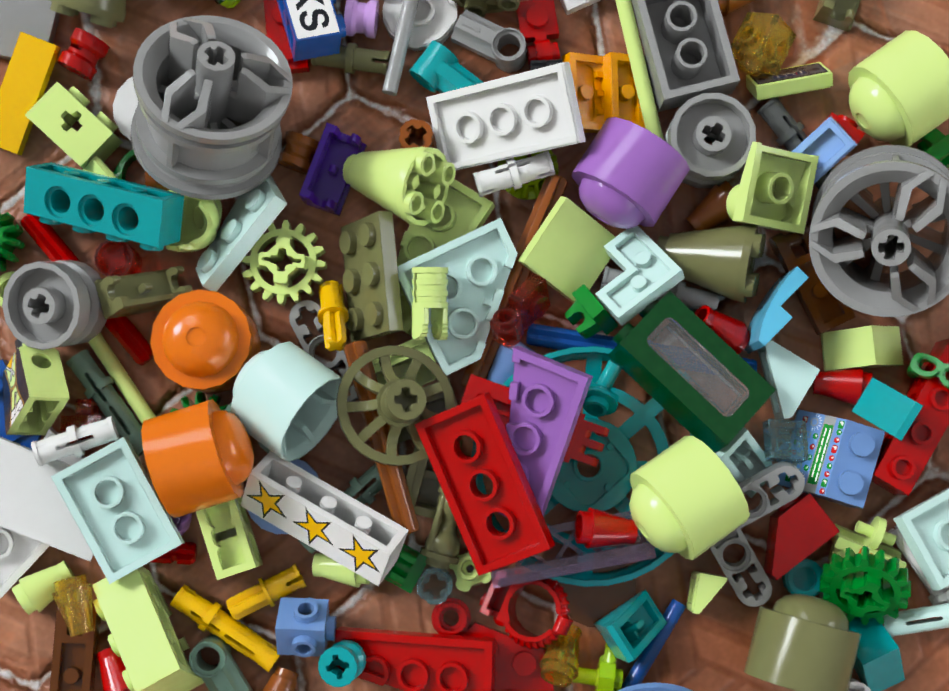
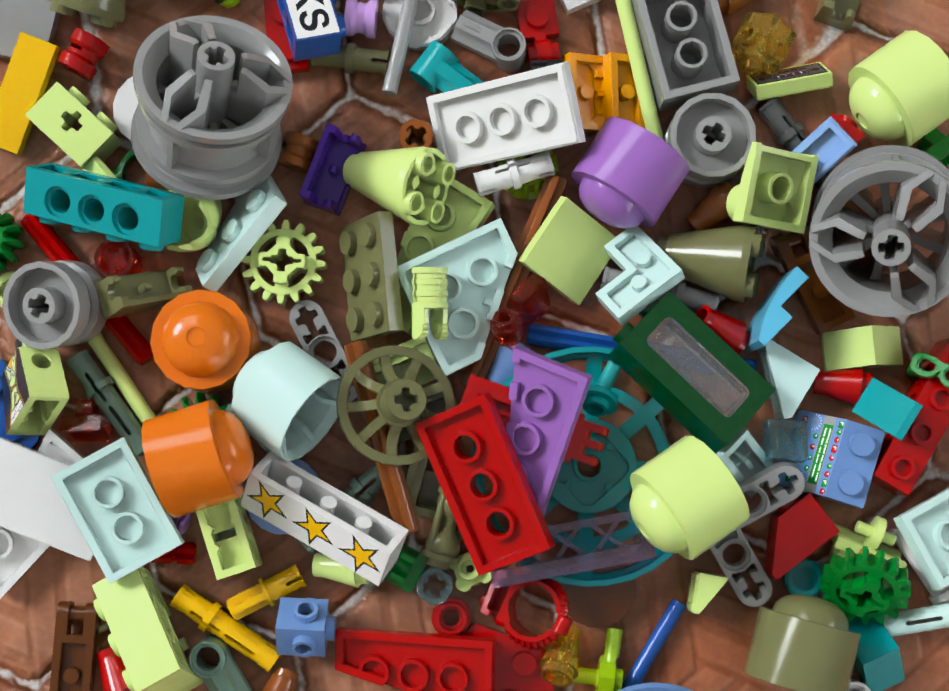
(36, 590): yellowish green cone -> none
(48, 450): white pin -> none
(75, 604): clear yellow cone -> none
(333, 315): yellow axle -> none
(350, 657): teal wheel -> none
(593, 313): green tile -> none
(600, 529): red cone -> none
(631, 626): teal slope -> none

